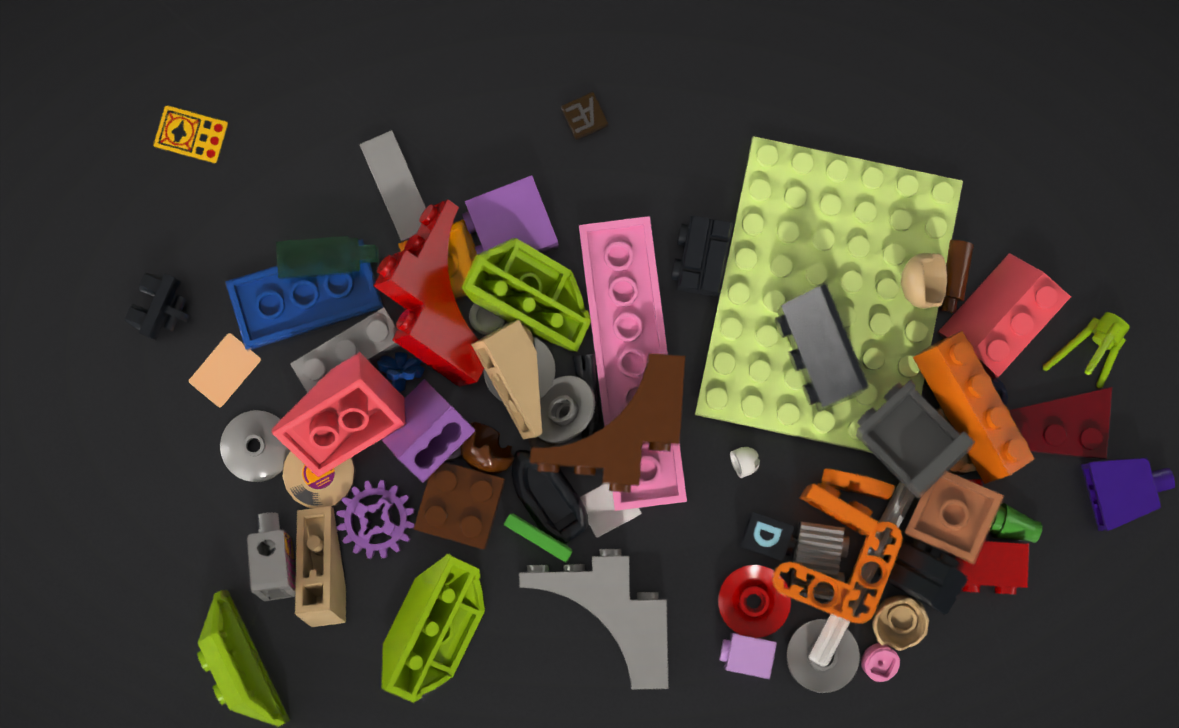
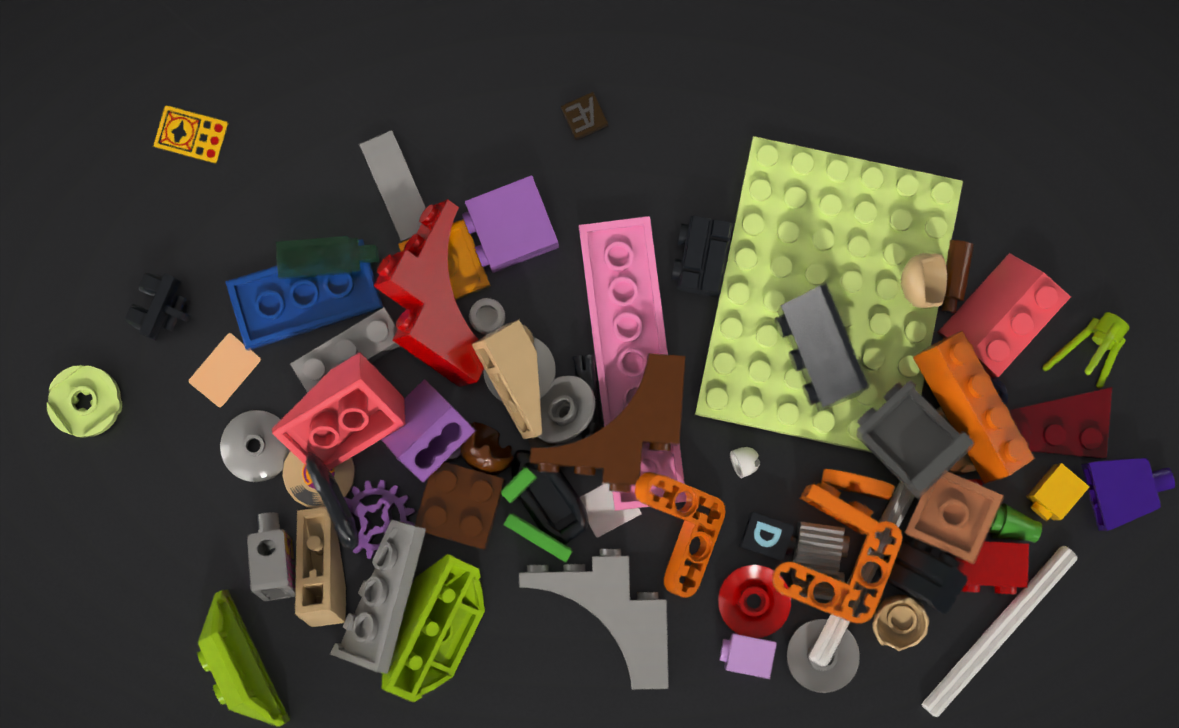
(63, 400): none -> yellowish green plate
(333, 500): none -> black piece
(379, 614): none -> light grey wing
(400, 369): blue plant -> none
(518, 485): none -> bright green tile
(530, 288): lime wedge -> none
(694, 525): none -> orange beam
(880, 662): bright pink tile -> none
(999, 631): none -> white axle
(1056, 493): none -> yellow brick

